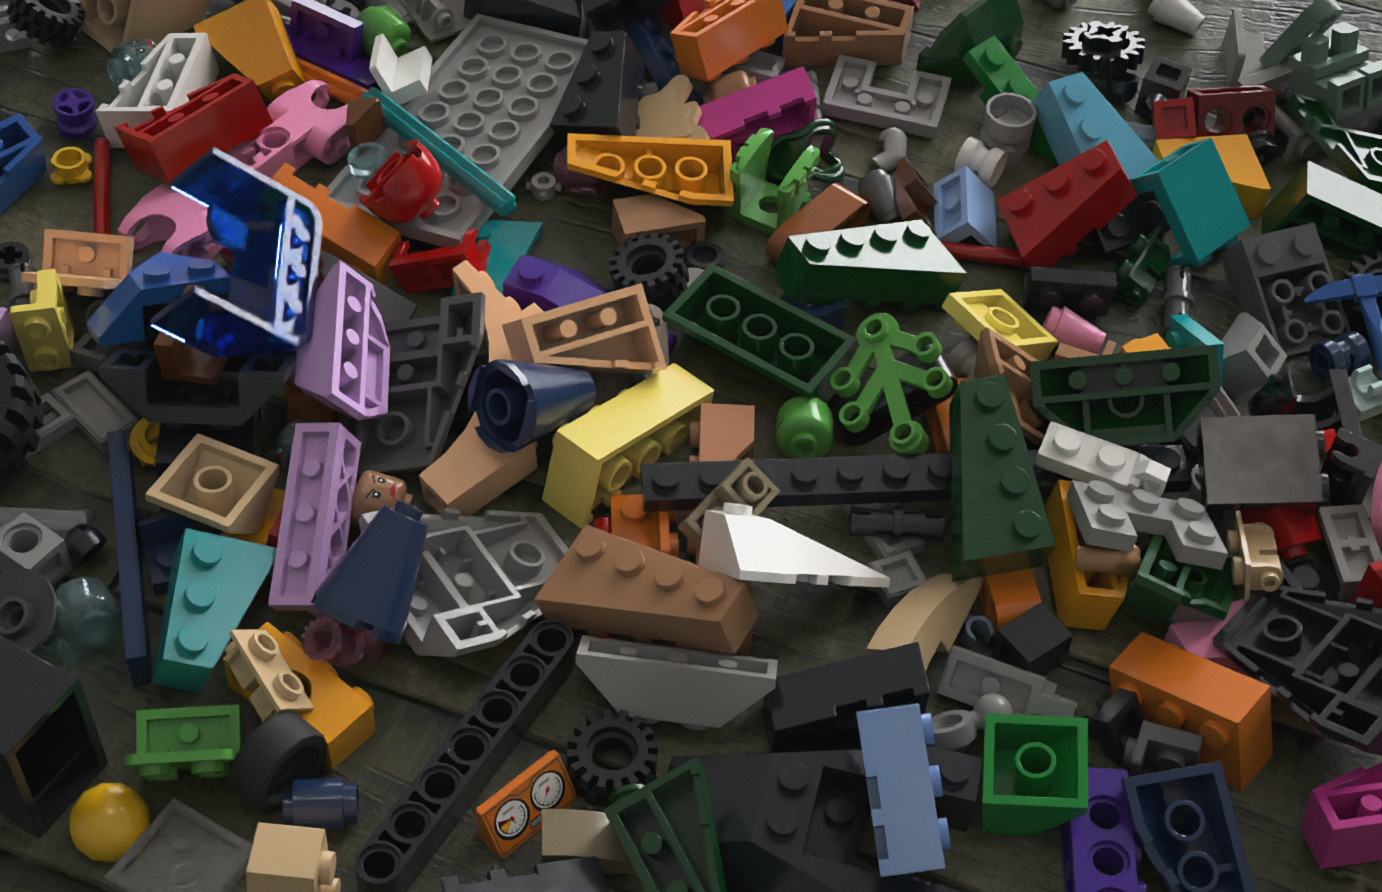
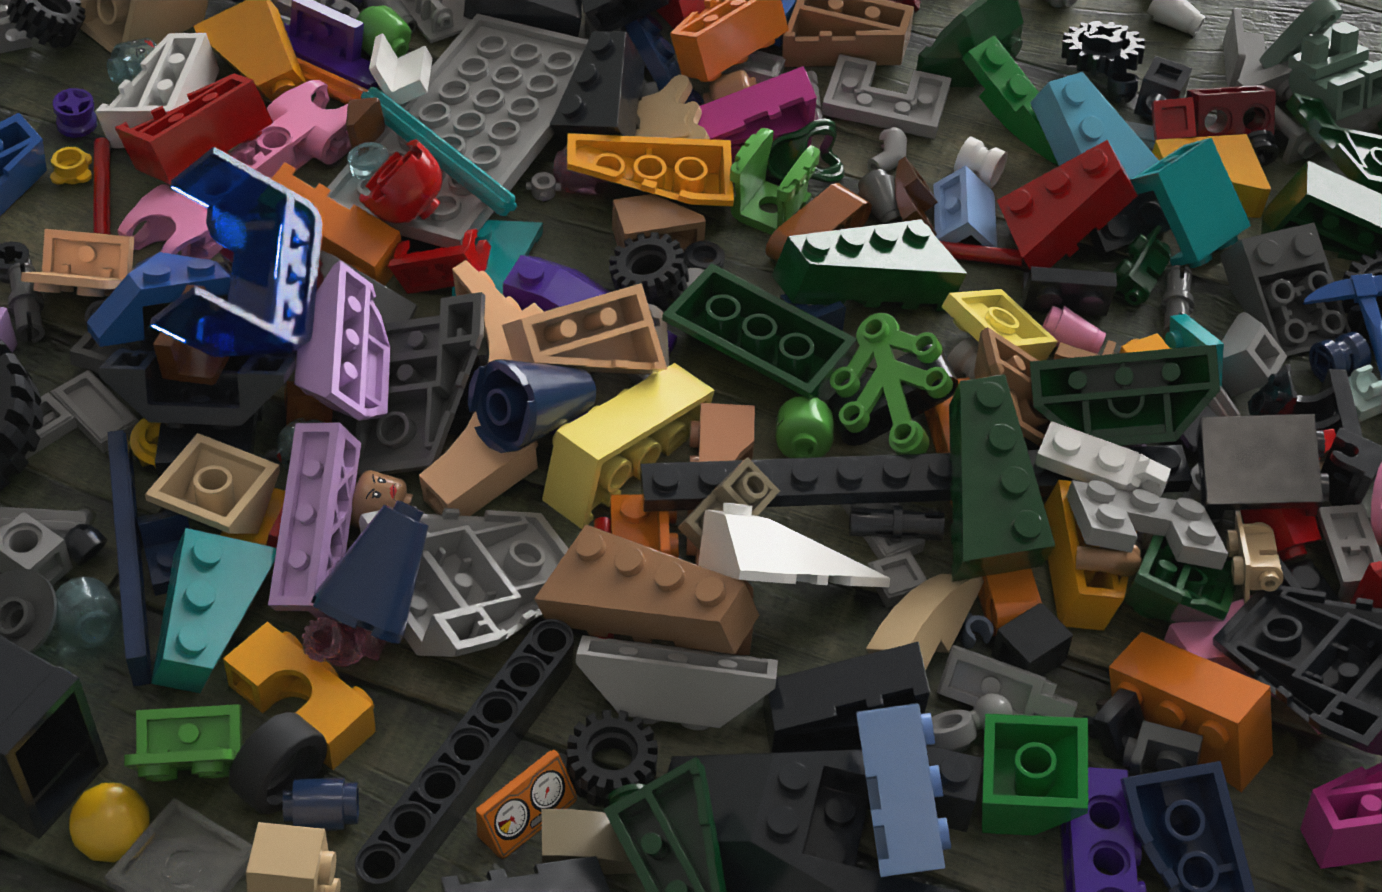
(45, 325): light yellow bracket -> none
(255, 659): tan hinge -> none
(1009, 126): light grey wheel -> none

